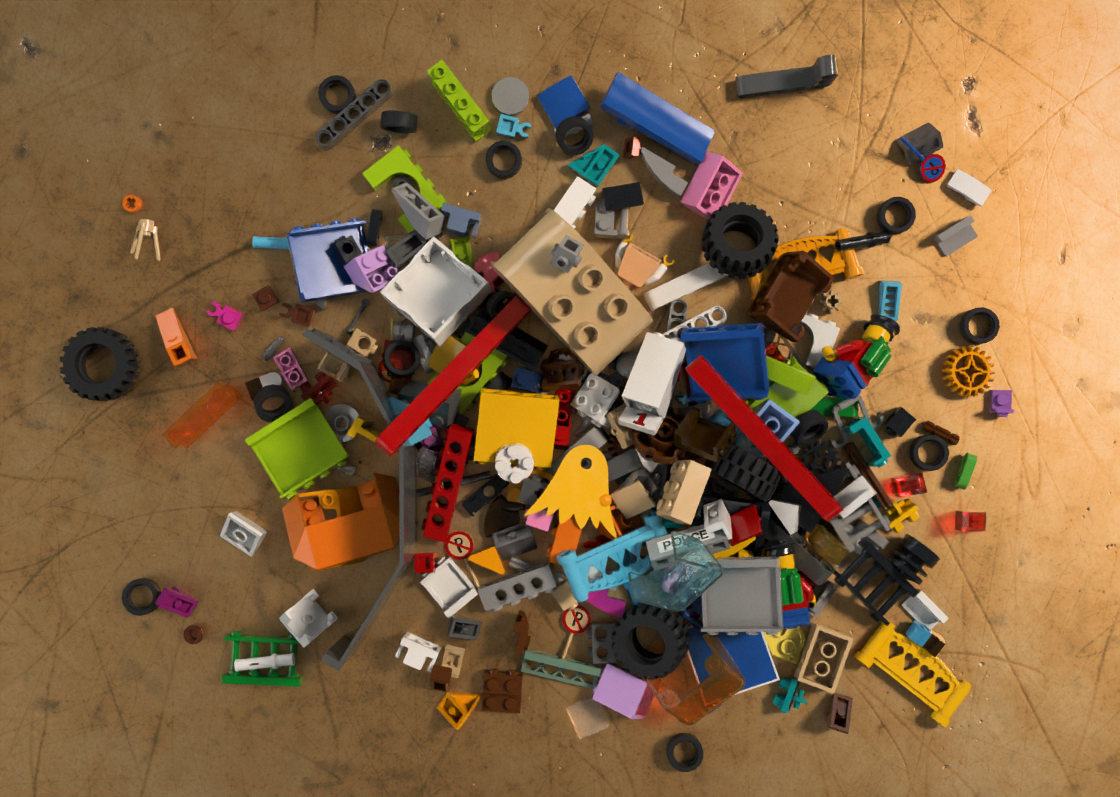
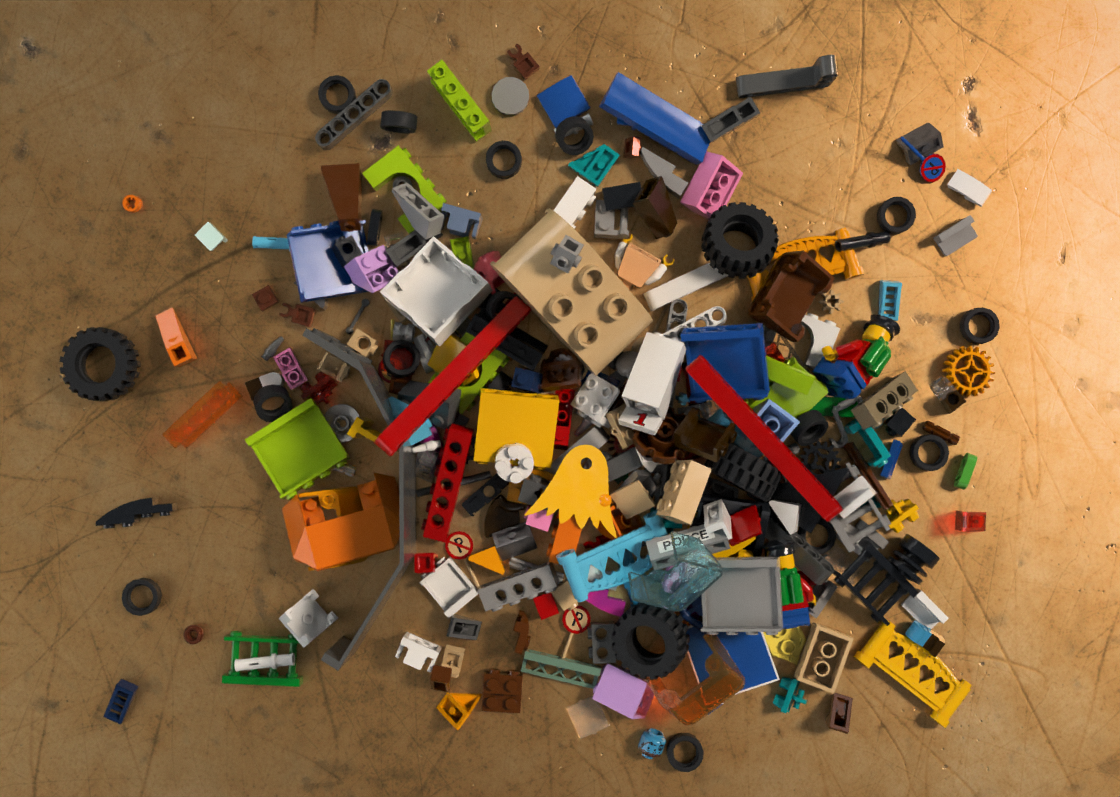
(126, 690): none -> dark blue slope
(130, 512): none -> black slope
(145, 228): tan plant -> none
(176, 601): magenta slope -> none
(210, 236): none -> light aqua panel
(227, 317): dark pink plate -> none
(243, 533): white slope -> none
(345, 192): none -> reddish brown slope
(427, 446): none -> white piece
(509, 126): medium azure plate -> none
(524, 63): none -> copper plate
(546, 605): none -> red panel
(652, 743): none -> dark azure head
(656, 208): none -> dark brown slope
(731, 119): none -> dark grey slope
(827, 545): clear yellow slope -> none
(884, 400): none -> dark tan brick
(890, 465): none -> blue tile
(908, 484): clear red slope -> none
(947, 394): none -> leg
(1001, 402): medium lavender bracket -> none

